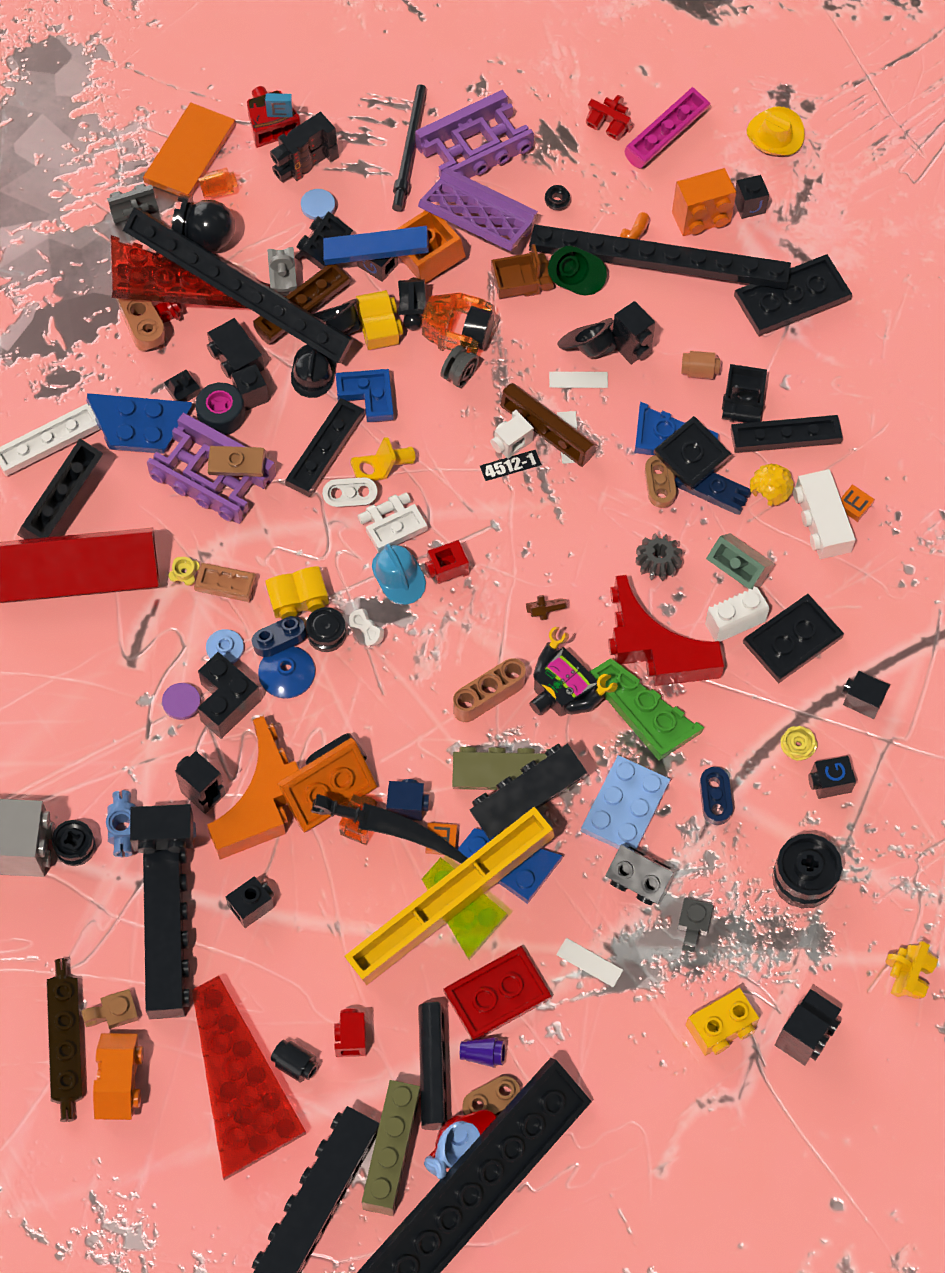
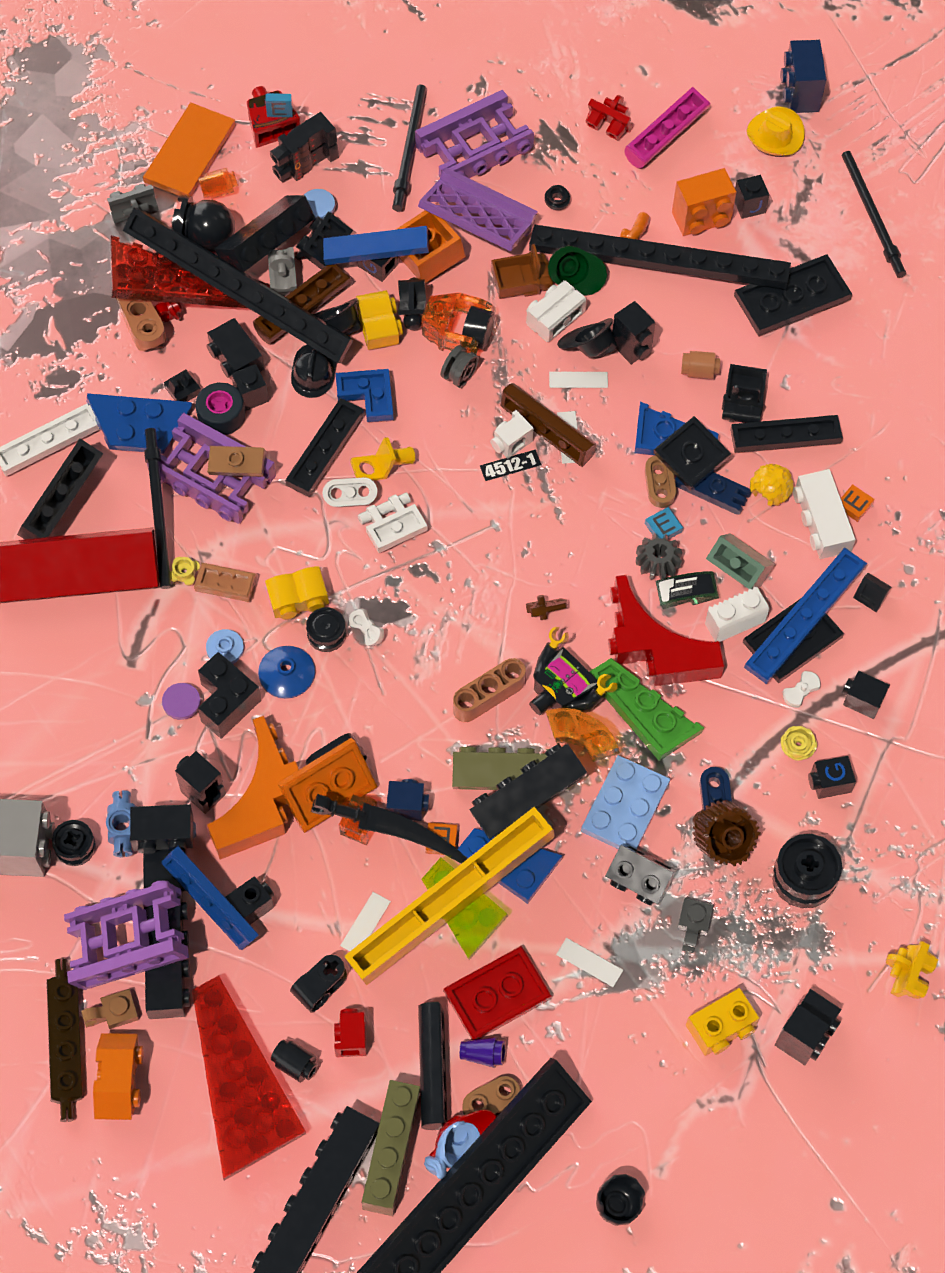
(133, 956): none -> medium lavender fence
(153, 457): none -> black bar
(209, 898): none -> blue tile
(266, 232): none -> black brick
(279, 636): dark blue plate -> none
(316, 985): none -> black piece
(365, 921): none -> white sticker
(398, 574): dark azure piece -> none
(449, 555): red brick -> none
(555, 311): none -> white brick
(584, 731): none -> clear yellow brick
(620, 1199): none -> black hair
(664, 523): none -> dark azure tile
(688, 587): none -> slope
(725, 832): none -> reddish brown brick
(794, 696): none -> white piece
(803, 76): none -> dark blue brick
(805, 615): none -> blue tile
(872, 592): none -> black tile
(890, 251): none -> black bar

